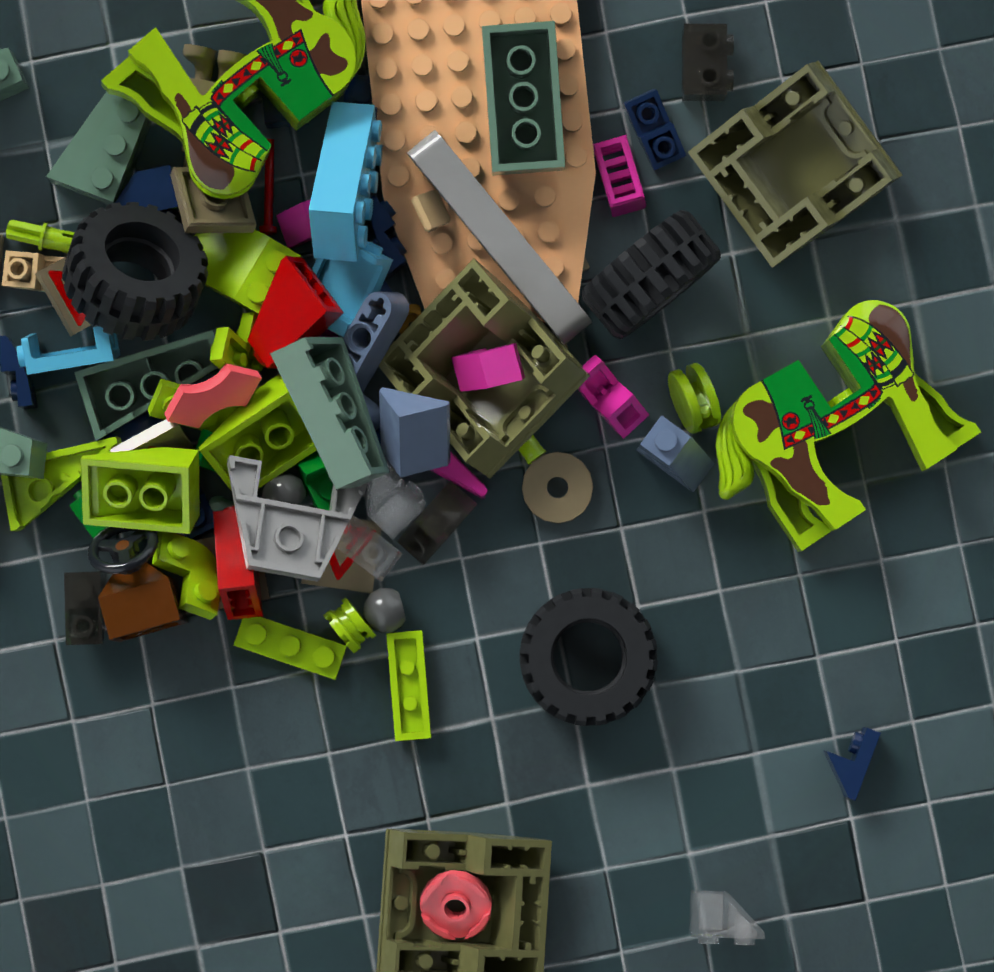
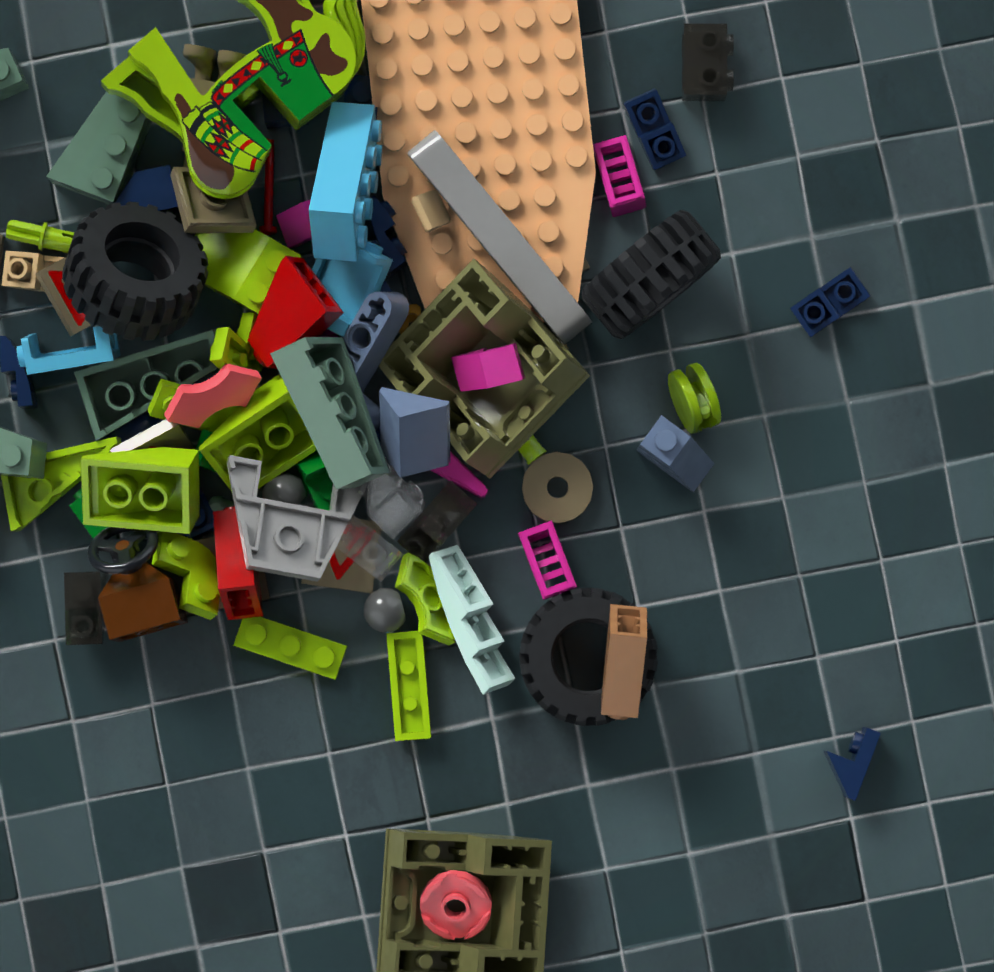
(349, 625): lime wheel -> none
(418, 584): none -> lime tile
(466, 612): none -> light aqua slope
(523, 98): sand green brick -> none
(537, 533): none -> dark pink slope
(611, 398): dark pink slope -> none
(624, 661): none -> medium nougat slope
(720, 916): clear slope -> none
(785, 414): lime animal -> none
(795, 163): olive slope -> none
(830, 302): none -> dark blue slope

